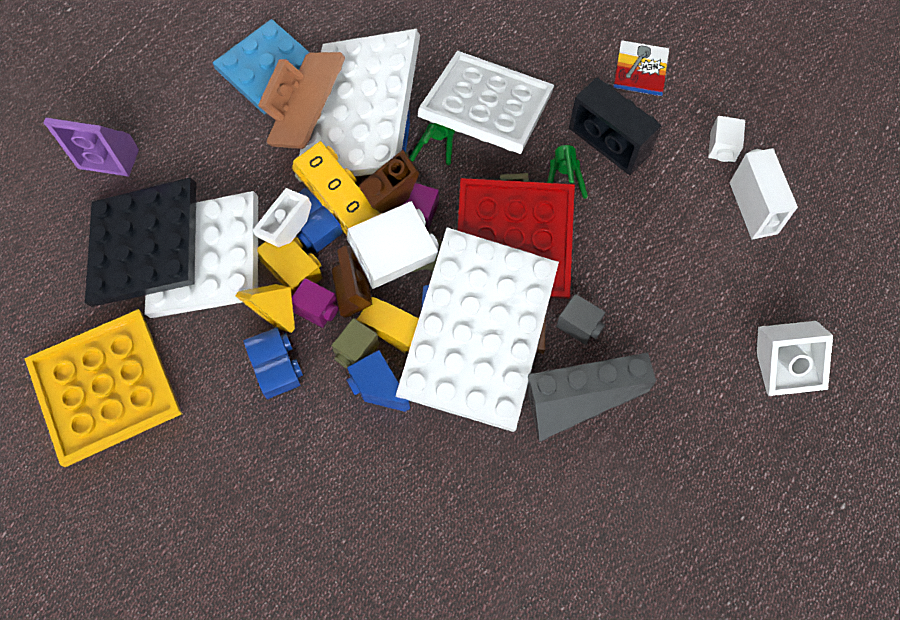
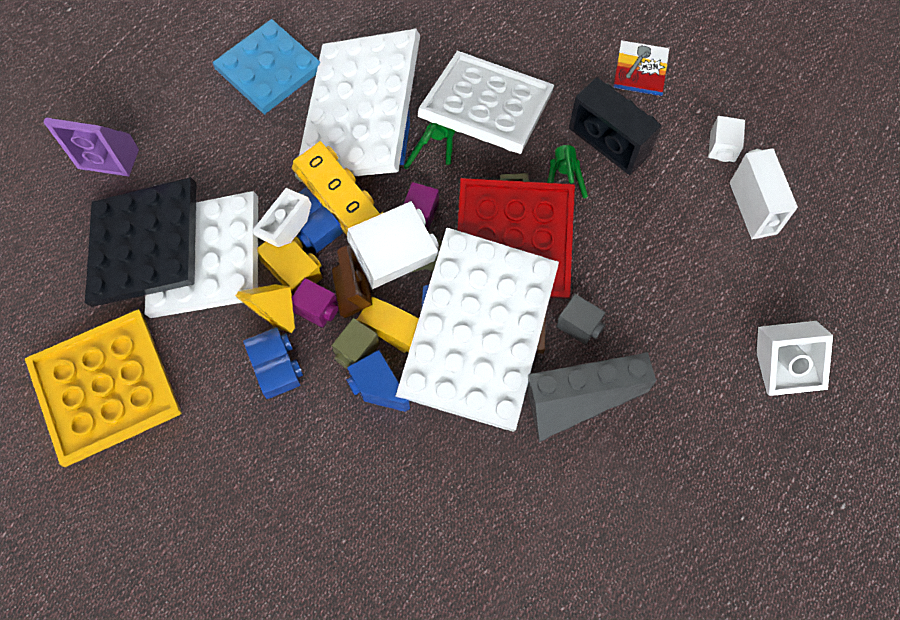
(298, 97): nougat bracket -> none
(391, 183): reddish brown slope -> none

